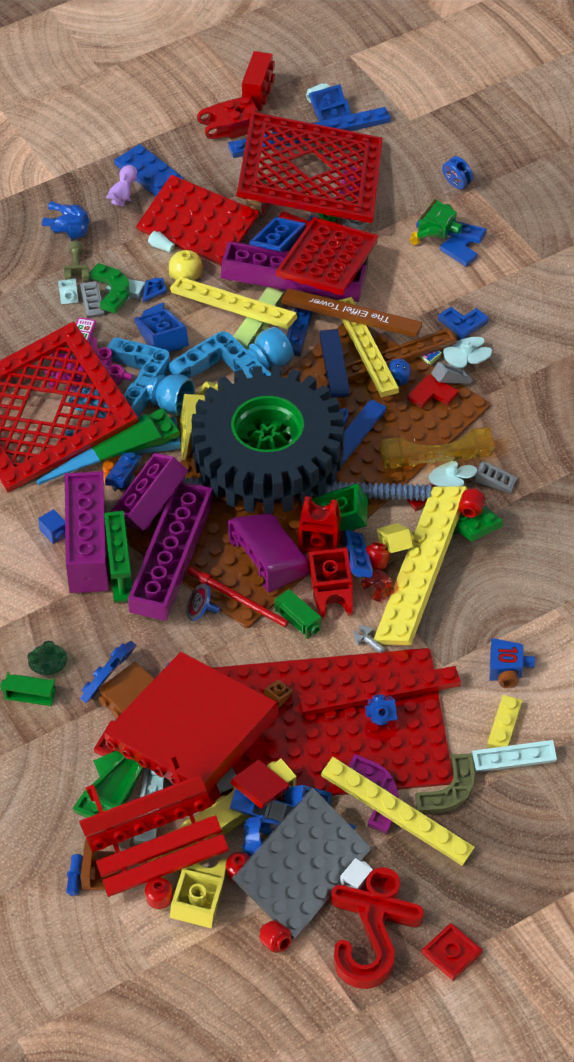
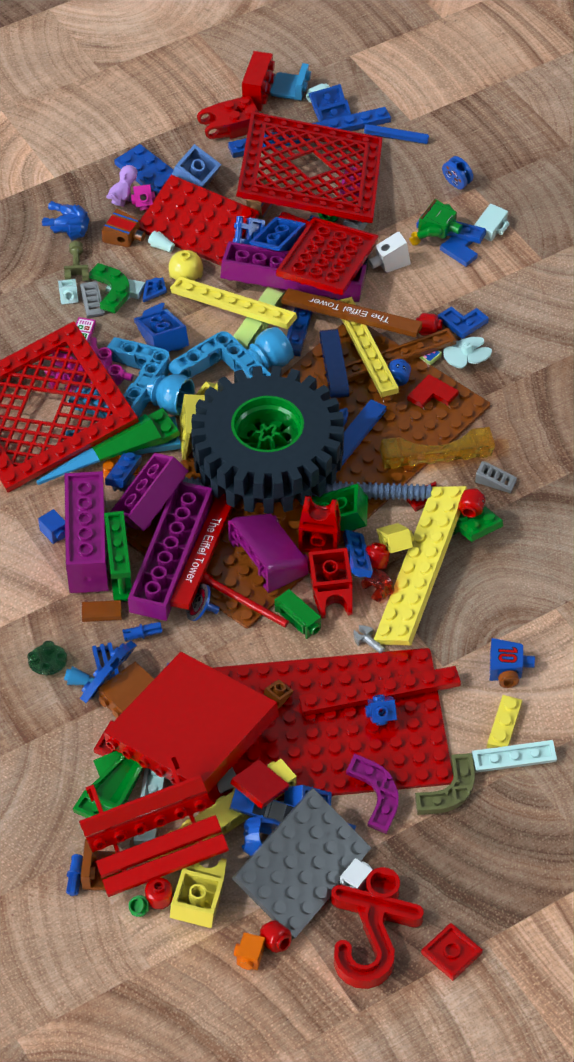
(28, 689): green window -> none
(76, 677): none -> dark azure cone
(101, 611): none -> dark orange tile
(102, 649): none -> blue tile
(122, 229): none -> dark orange torso
(139, 906): none -> green plate
(142, 631): none -> blue axle
(143, 190): none -> dark pink brick
(197, 167): none -> medium blue brick
(201, 554): none -> red tile
(234, 863): red head -> none
(249, 951): none -> orange brick
(252, 227): none -> blue plate
(291, 85): none -> dark azure bracket
(391, 253): none -> white torso
(396, 134): none -> blue axle
(397, 811): light yellow plate -> none
(430, 323): none -> red head
(448, 474): light aqua piece -> none
(449, 374): light grey slope -> none
(493, 220): none -> light aqua piece

